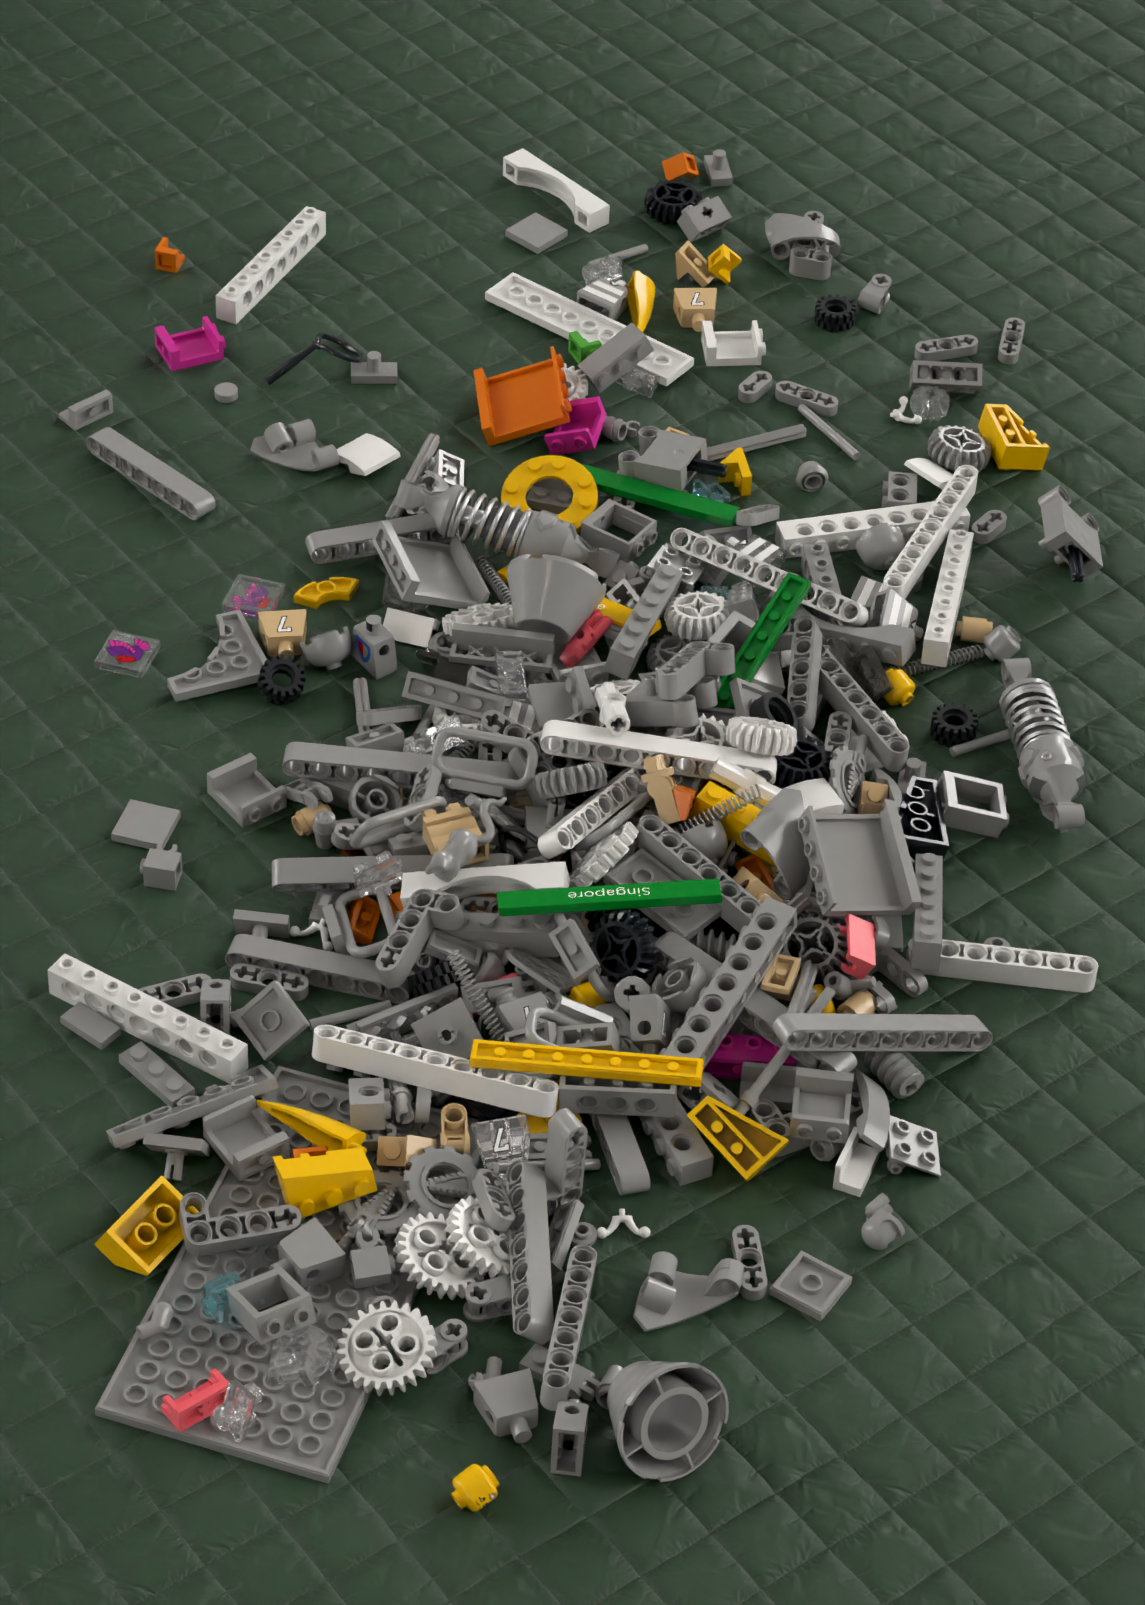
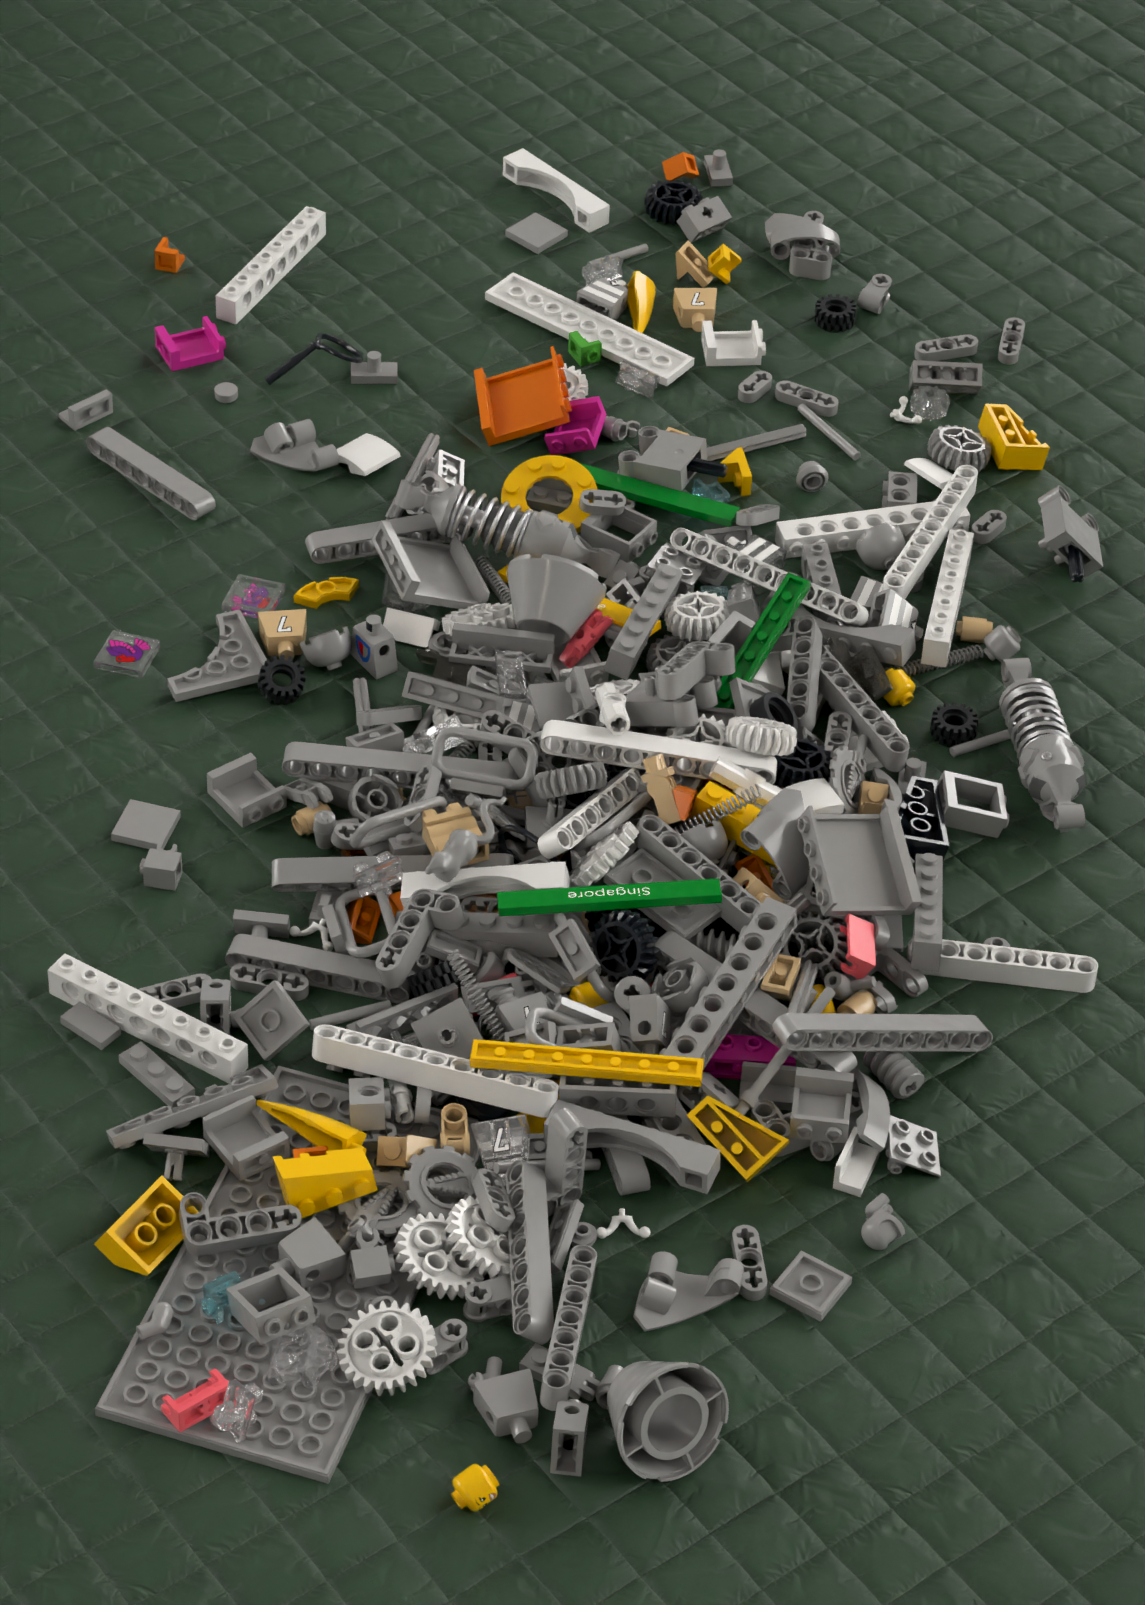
(602, 502): none -> light grey beam
(615, 357): light grey brick -> none
(687, 1161): none -> light grey arch

